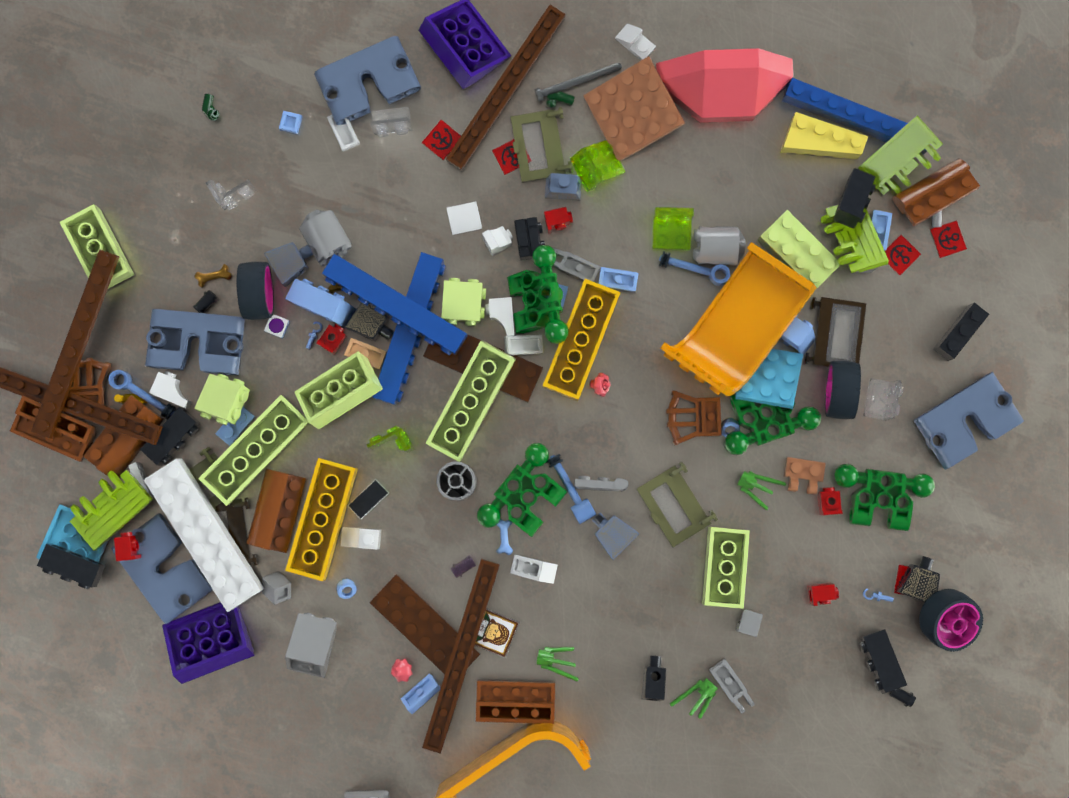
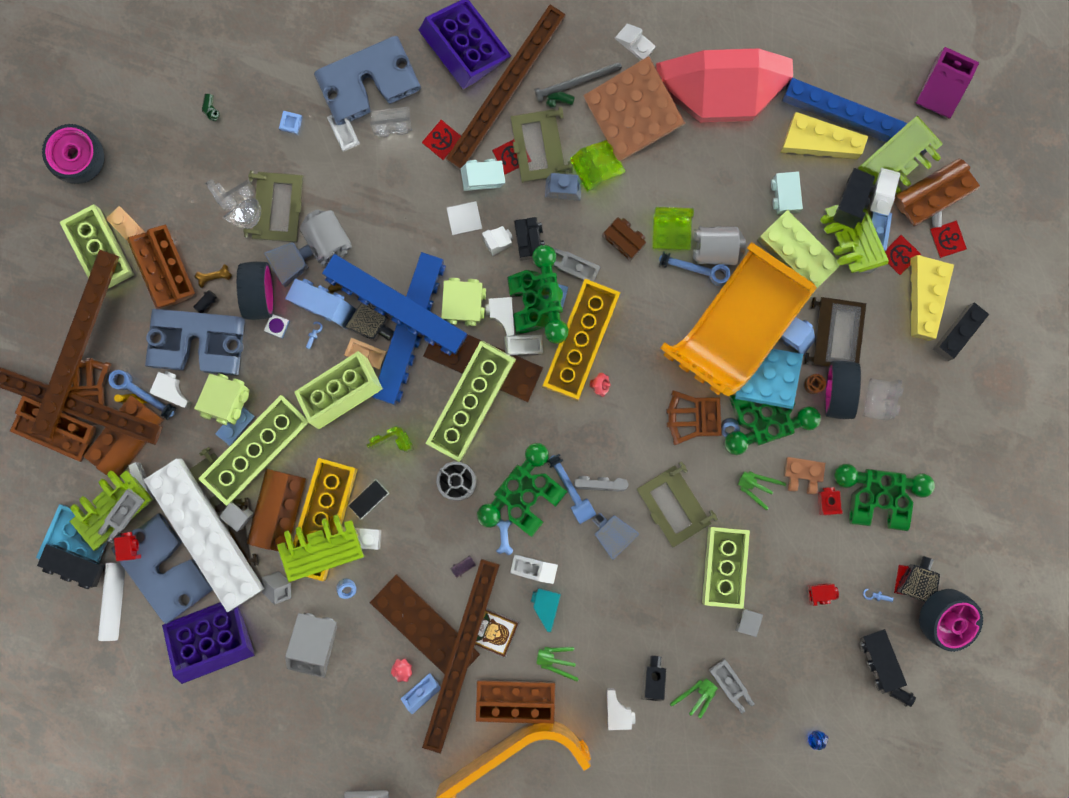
(60, 147): none -> dark pink wheel
(111, 602): none -> white slope
(121, 514): none -> light grey hinge
(124, 223): none -> light nougat plate
(161, 267): none -> dark orange brick
(172, 437): black brick -> none
(236, 517): none -> light grey panel
(245, 214): none -> clear piece
(280, 206): none -> olive piece
(320, 552): none -> lime hinge
(332, 346): red brick -> none
(482, 174): none -> light aqua brick
(546, 606): none -> teal slope
(557, 219): red brick -> none
(618, 279): light blue plate -> none
(618, 716): none -> white arch
(624, 238): none -> reddish brown brick
(787, 192): none -> light aqua brick
(810, 384): none -> dark orange wheel
(818, 740): none -> clear blue plate
(884, 191): none -> white arch
(928, 296): none -> light yellow wedge
(947, 82): none -> magenta slope
(949, 423): sand blue connector -> none

